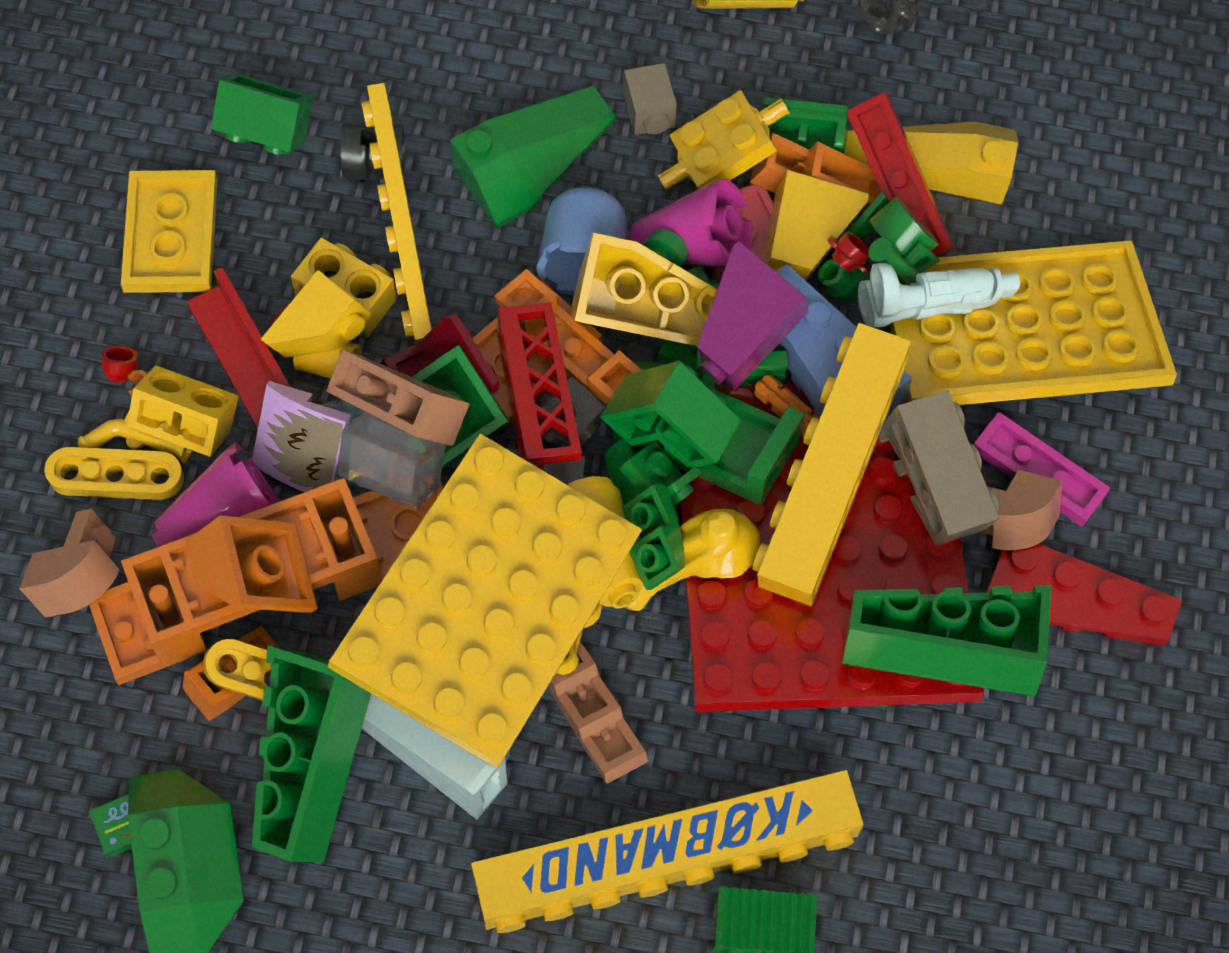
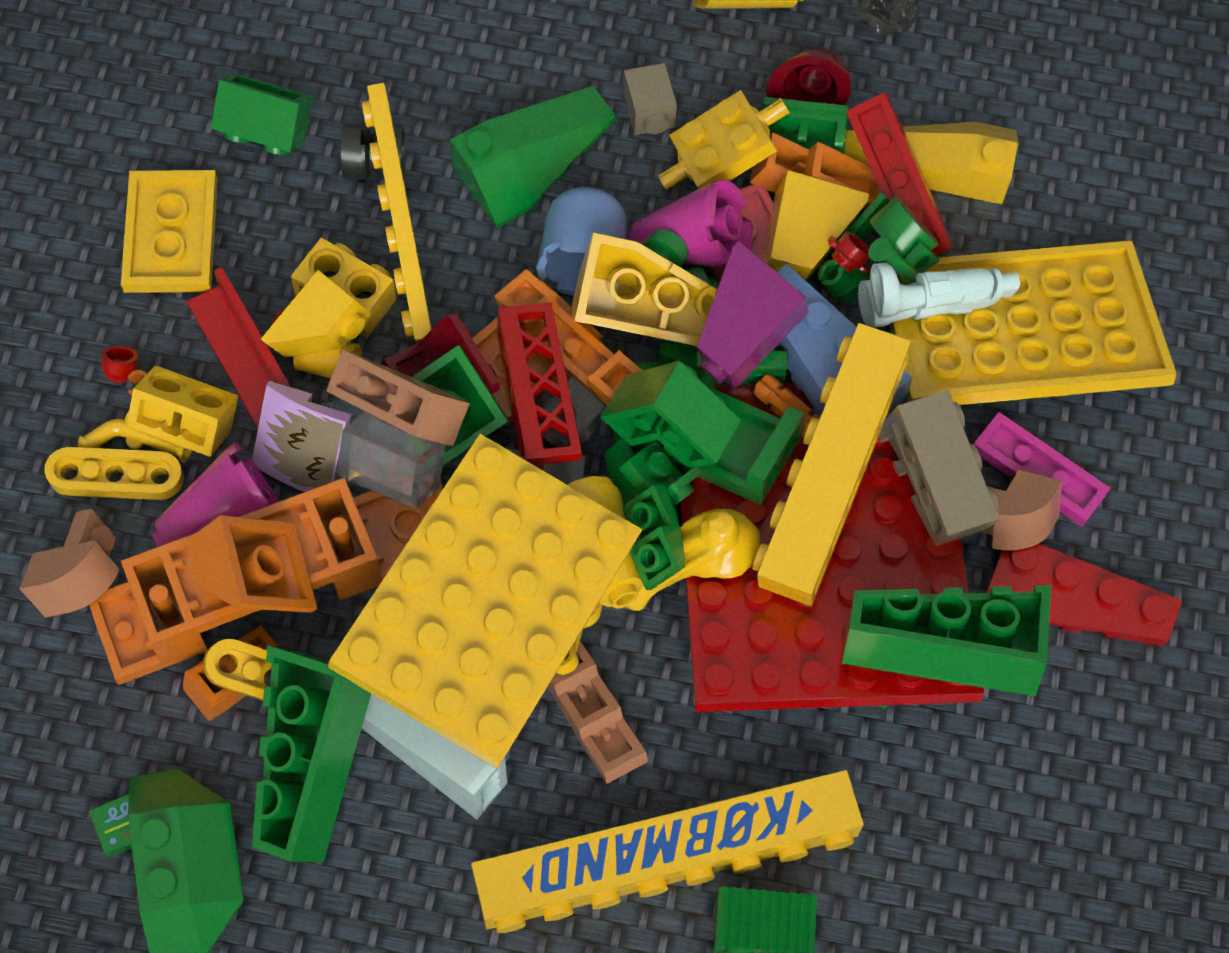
(812, 77): none -> dark red piece

